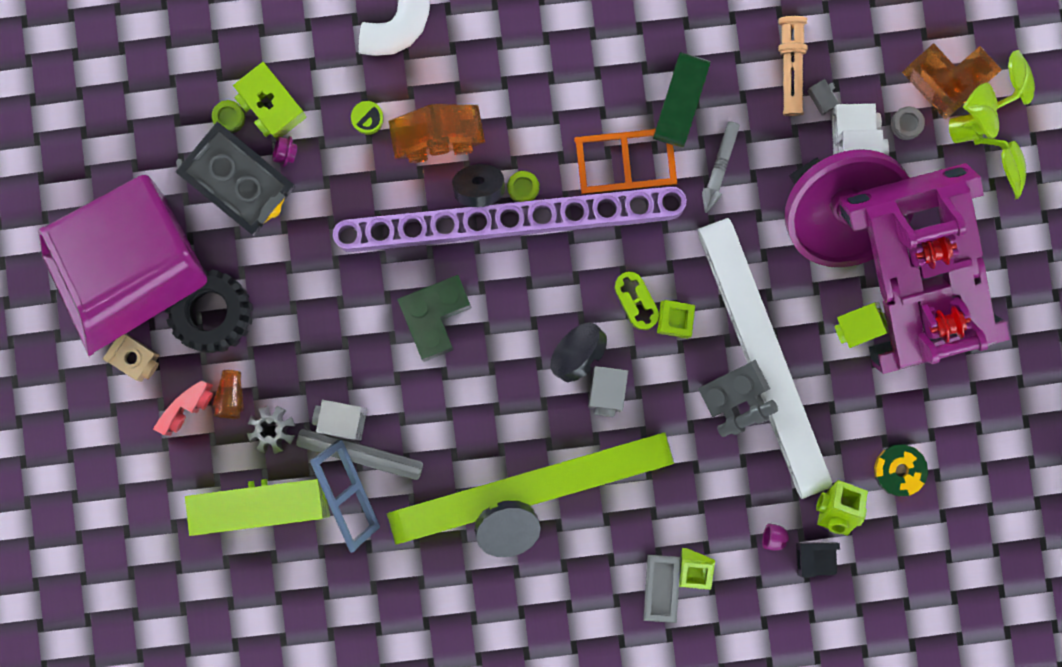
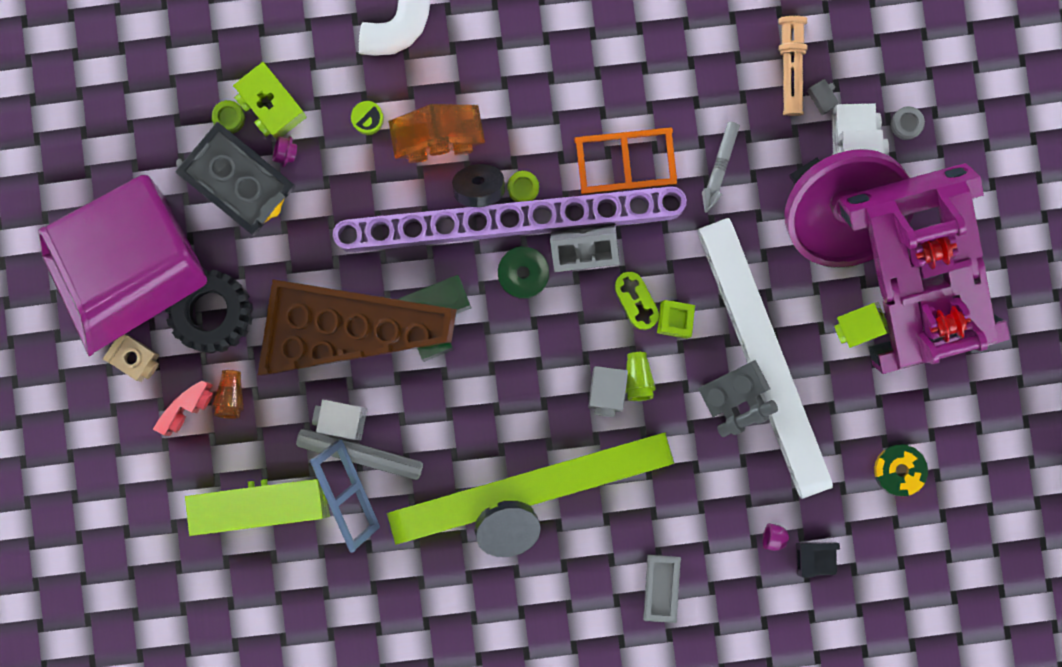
(261, 429): light grey piece -> none
(329, 326): none -> reddish brown wing
(534, 262): none -> dark green piece
(578, 351): black tile -> none
(584, 248): none -> light grey brick
(639, 378): none -> lime cone
(681, 100): dark green beam -> none
(696, 570): lime slope -> none
(842, 508): lime brick -> none
(948, 85): clear orange brick -> none
(984, 119): lime plant -> none

